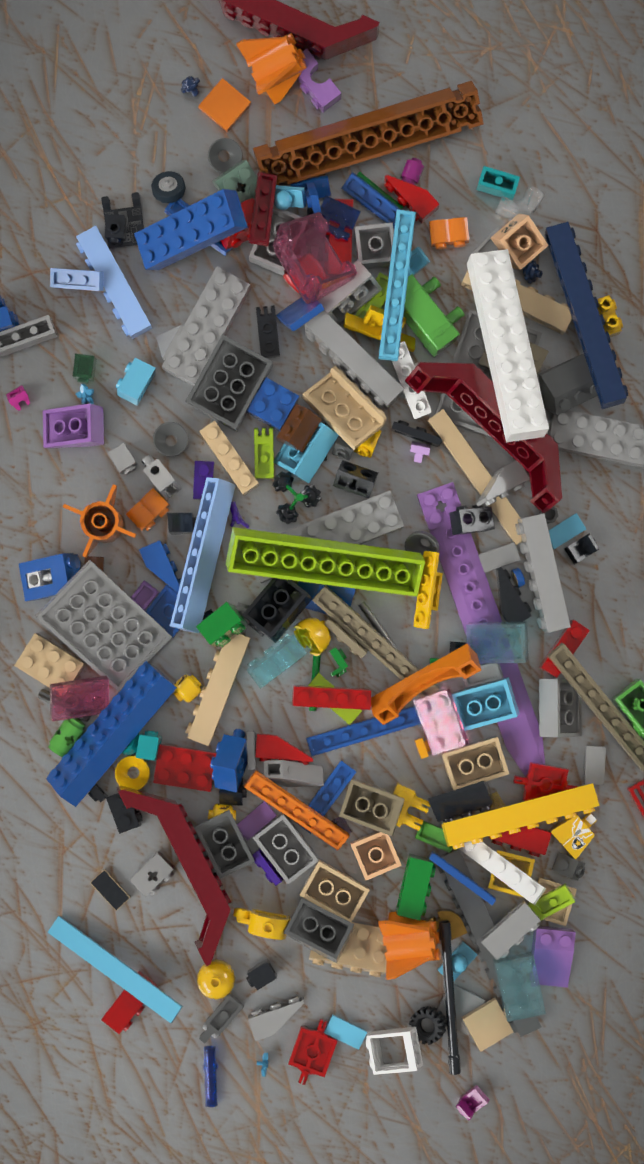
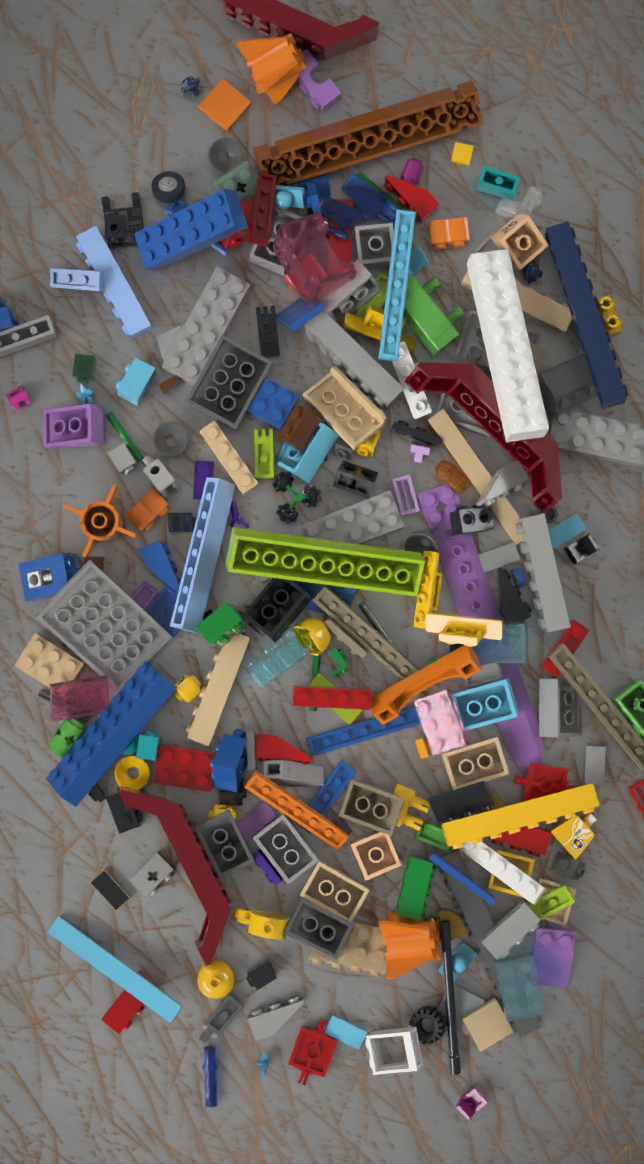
(124, 436): none -> green bar
(169, 384): none -> reddish brown tile
(367, 200): none -> clear blue slope
(409, 510): none -> lavender tile
(452, 476): none -> clear orange plate
(462, 153): none -> yellow tile
(463, 629): none -> yellow bracket

